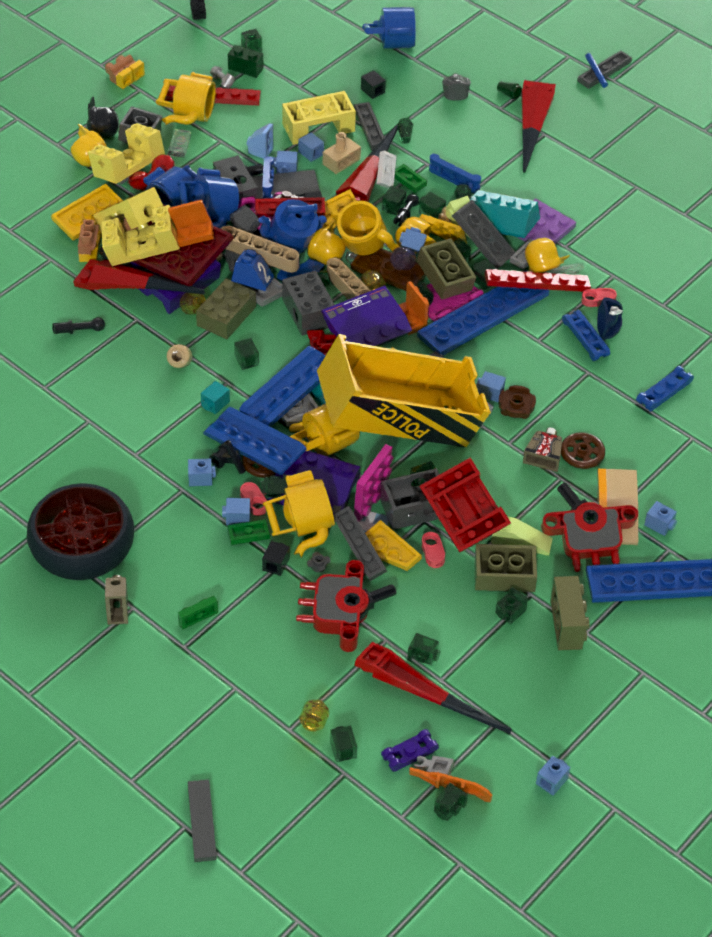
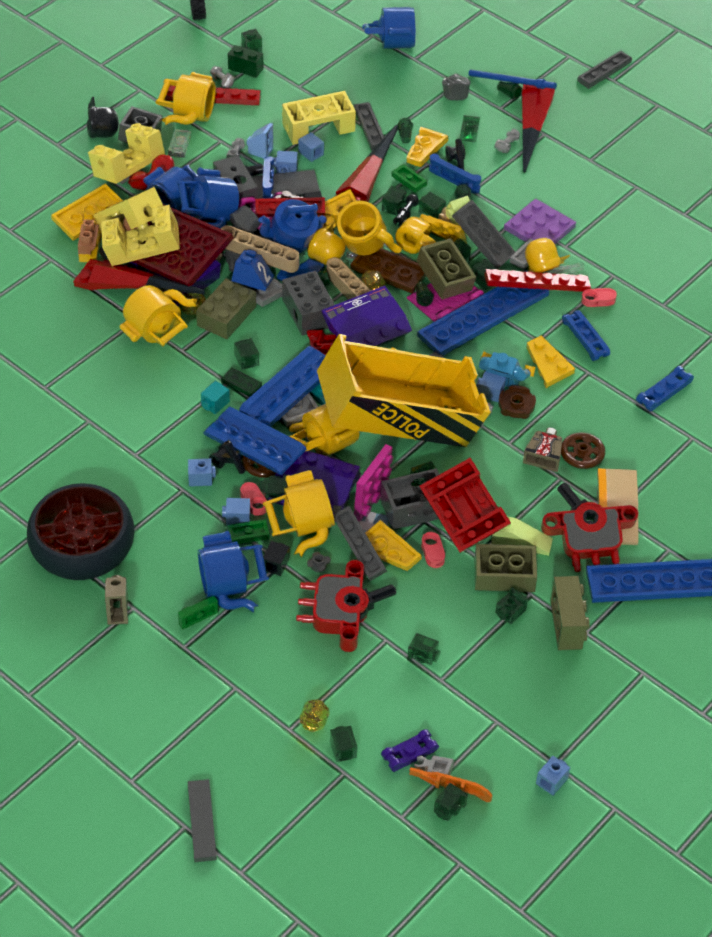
(67, 327): black pin -> none
(84, 144): yellow piece -> none
(125, 71): hips -> none
(154, 315): none -> yellow piece
(179, 356): tan head -> none
(192, 223): orange bracket -> none
(226, 570): none -> blue piece
(237, 144): none -> light grey bar
(241, 382): none -> dark green tile
(341, 154): tan brick -> none
(373, 84): black brick -> none
(386, 169): white plate -> none
(396, 672): red plate -> none
(403, 258): head -> none
(413, 239): medium blue brick -> none
(415, 308): orange bracket -> none
(425, 144): none -> yellow wing
(456, 153): none -> black piece
(470, 128): none -> clear green brick
(504, 145): none -> light grey bar
(505, 366): none -> dark azure torso
(508, 213): teal slope -> none
(539, 83): none -> blue bar
(549, 361): none -> yellow wing
(596, 70): blue bar -> none
(609, 318): dark blue hat -> none
(661, 518): medium blue brick -> none

